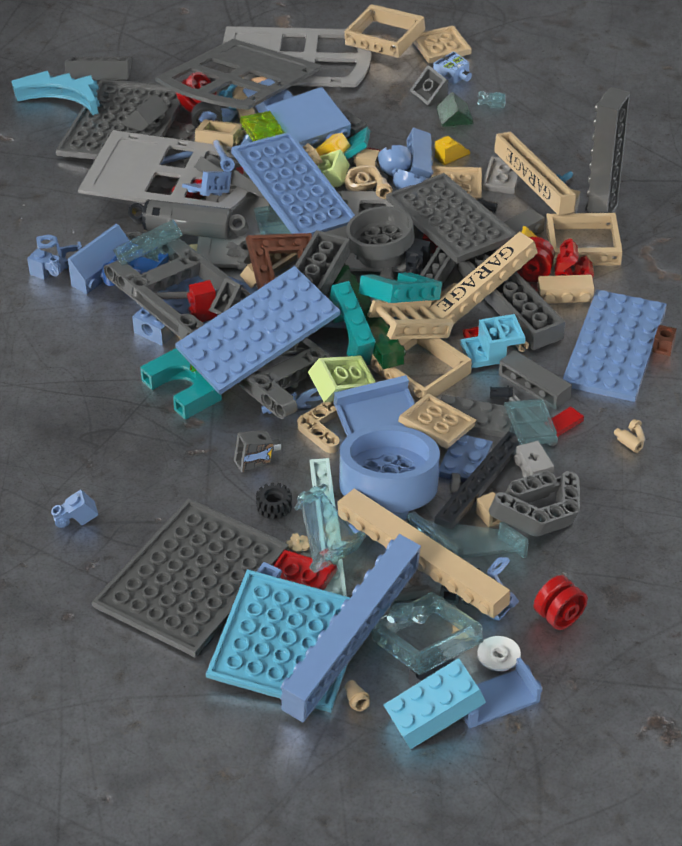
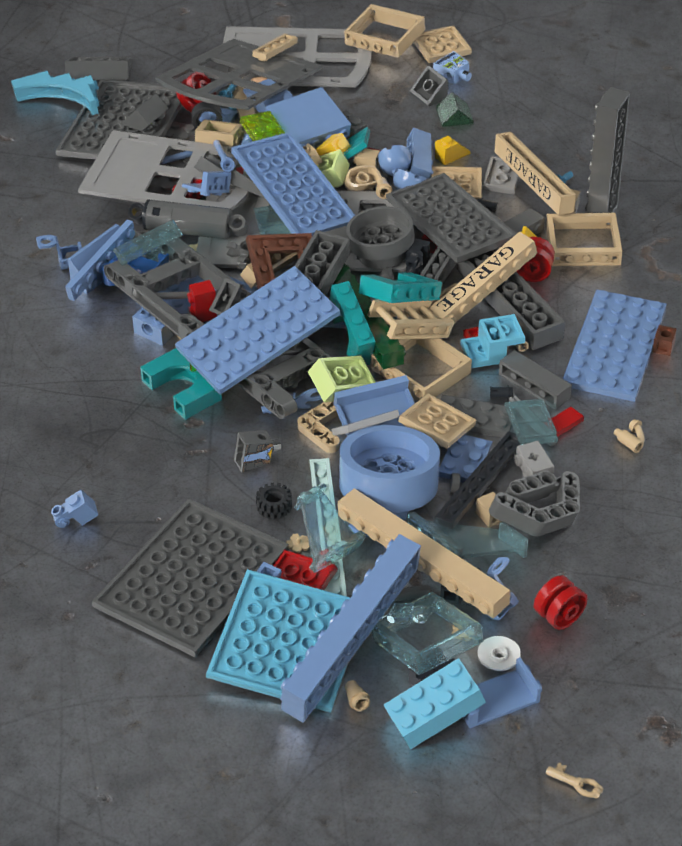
(43, 264): medium blue brick -> none
(94, 265): none -> medium blue plate
(274, 47): none -> tan plate
(365, 423): none -> light grey tile
(493, 99): clear light blue plate -> none
(566, 288): tan brick -> none
(568, 256): red piece -> none
(578, 783): none -> tan piece

